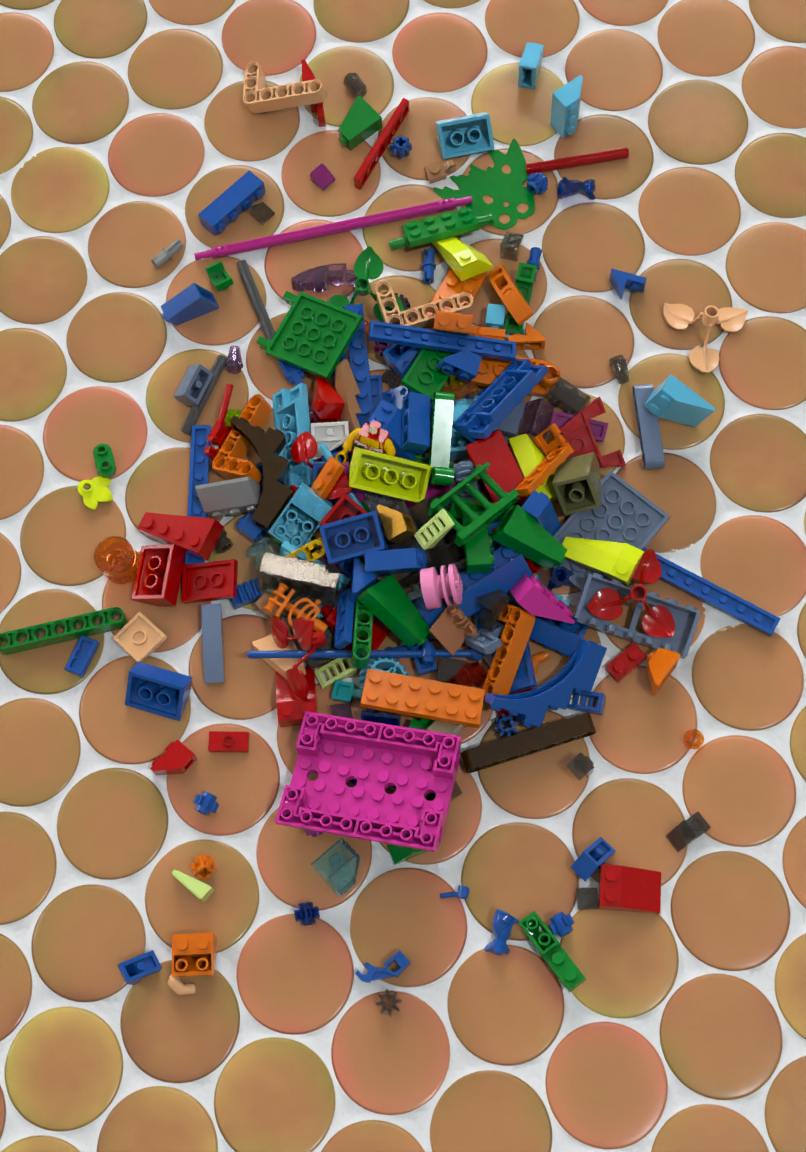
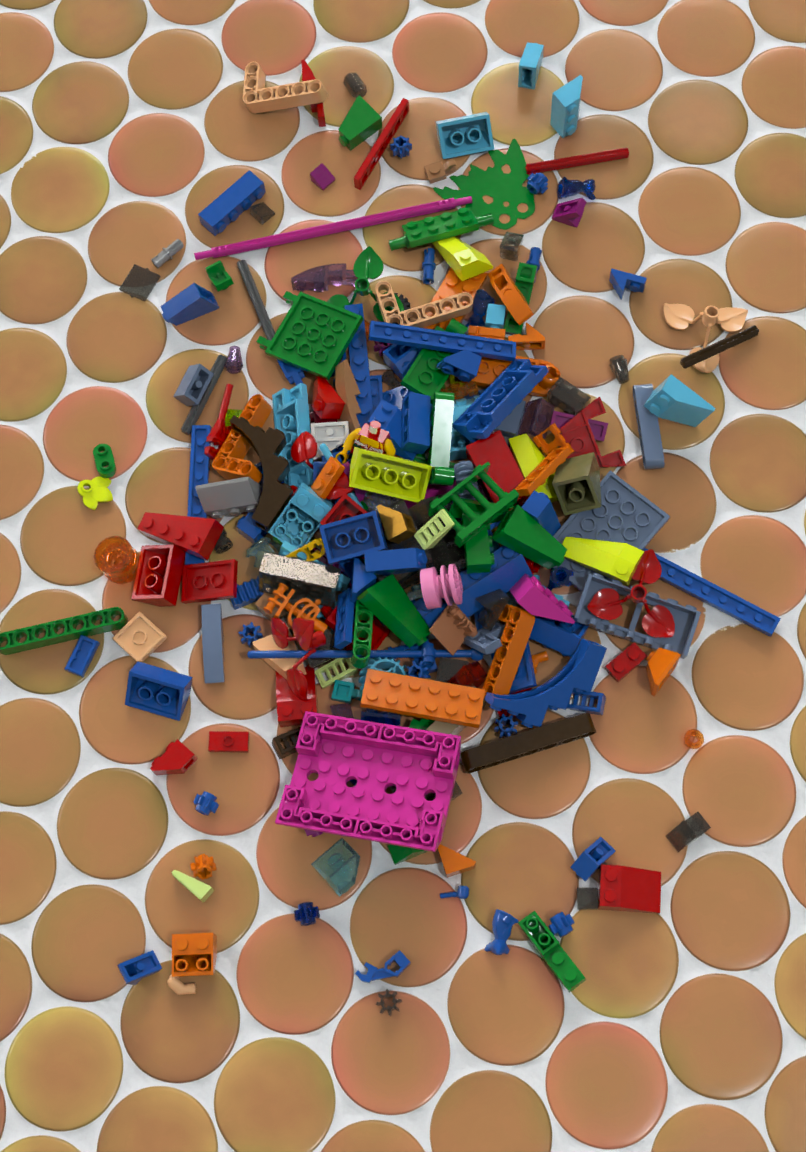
(139, 282): none -> clear smoke piece
(250, 629): none -> blue gear
(276, 743): none -> dark brown slope
(415, 668): none -> blue gear
(452, 322): orange brick -> none
(454, 862): none -> orange slope
(479, 308): none -> clear blue animal
(569, 212): none -> magenta slope
(581, 766): clear smoke bracket -> none
(719, 346): none -> dark brown axle

